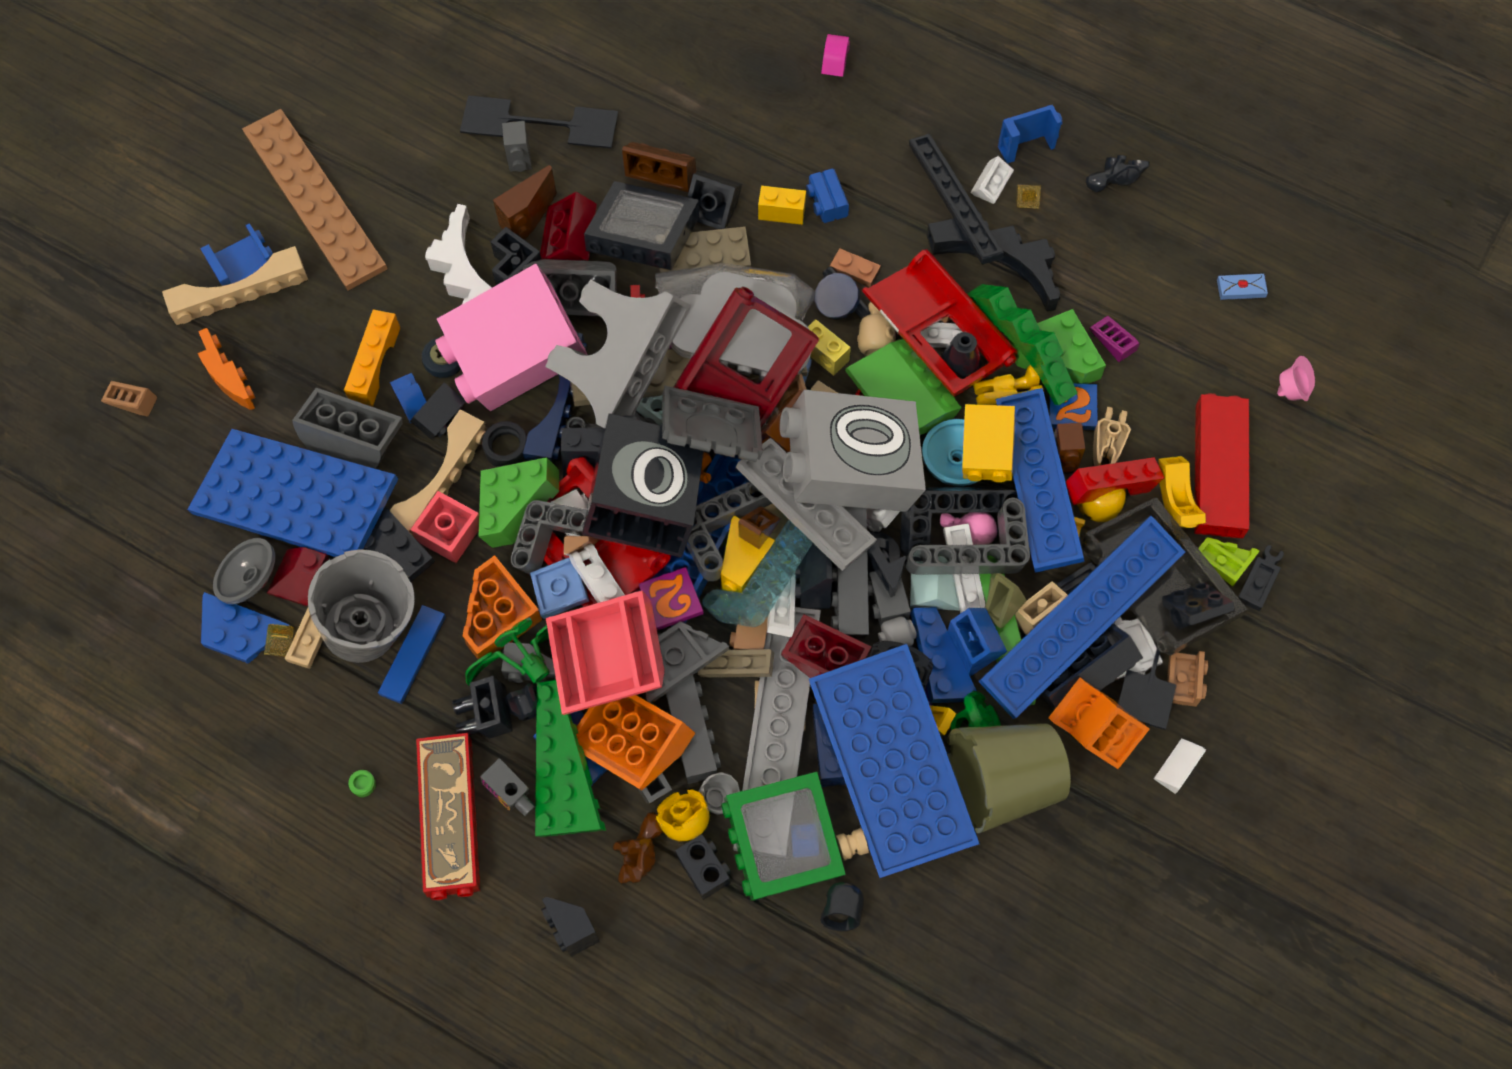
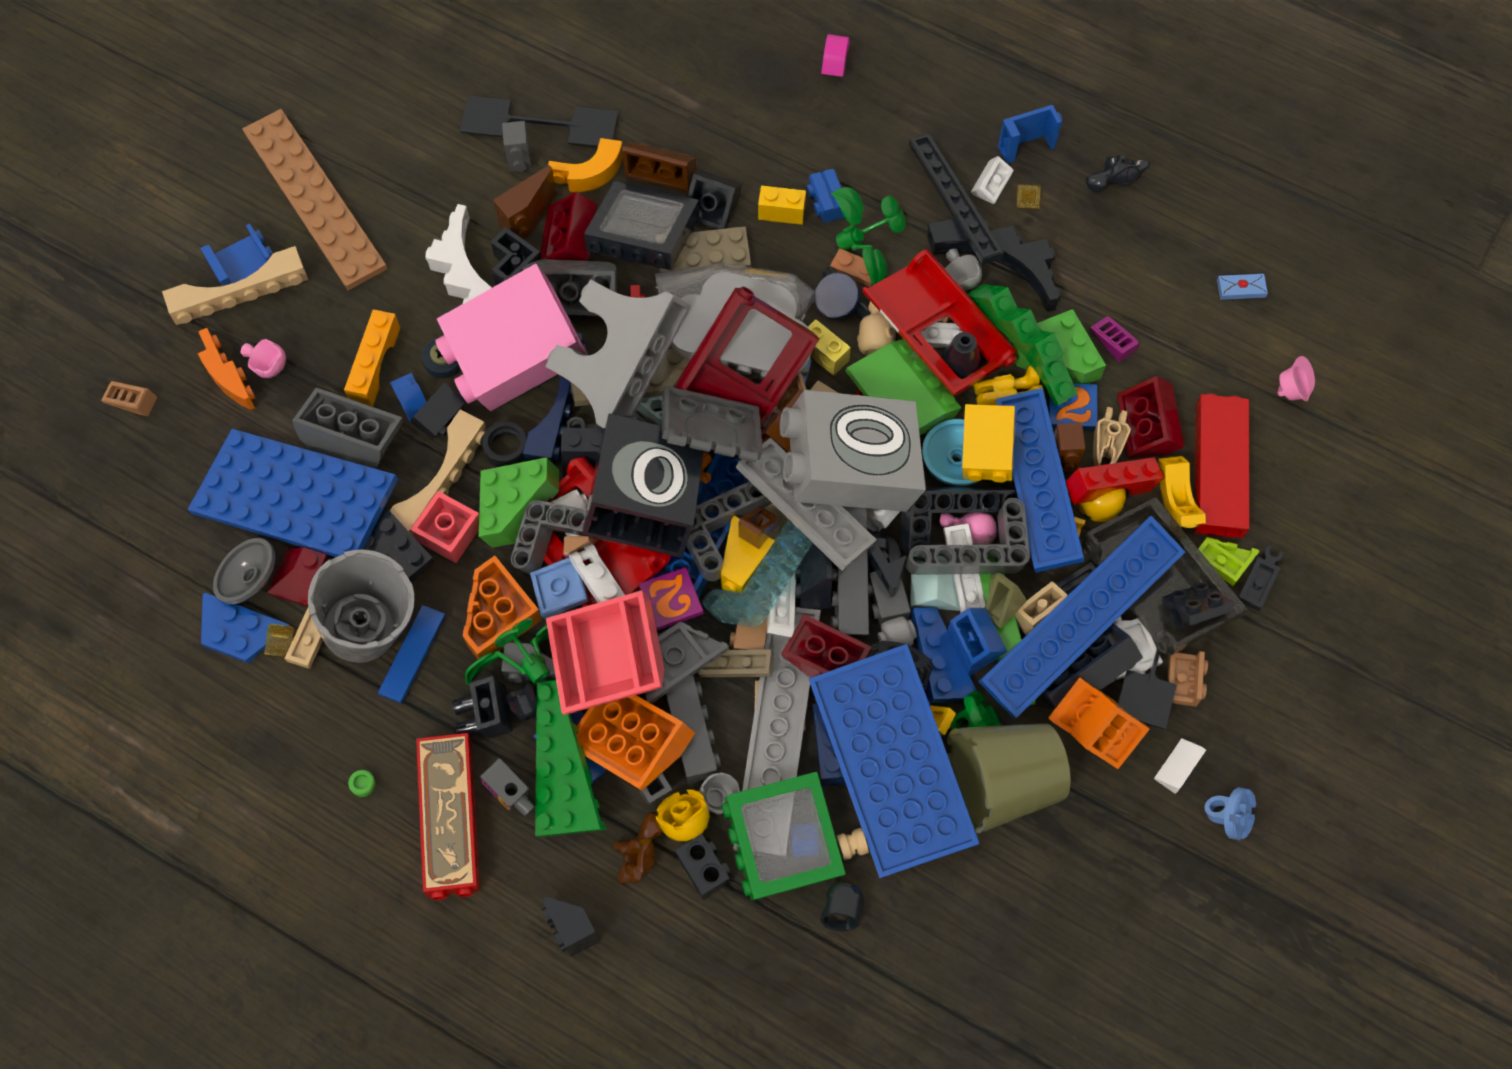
(265, 359): none -> bright pink hair
(593, 173): none -> light orange arch
(851, 237): none -> green plant
(964, 269): none -> light grey hair
(1152, 419): none -> dark red slope
(1236, 814): none -> medium blue tile

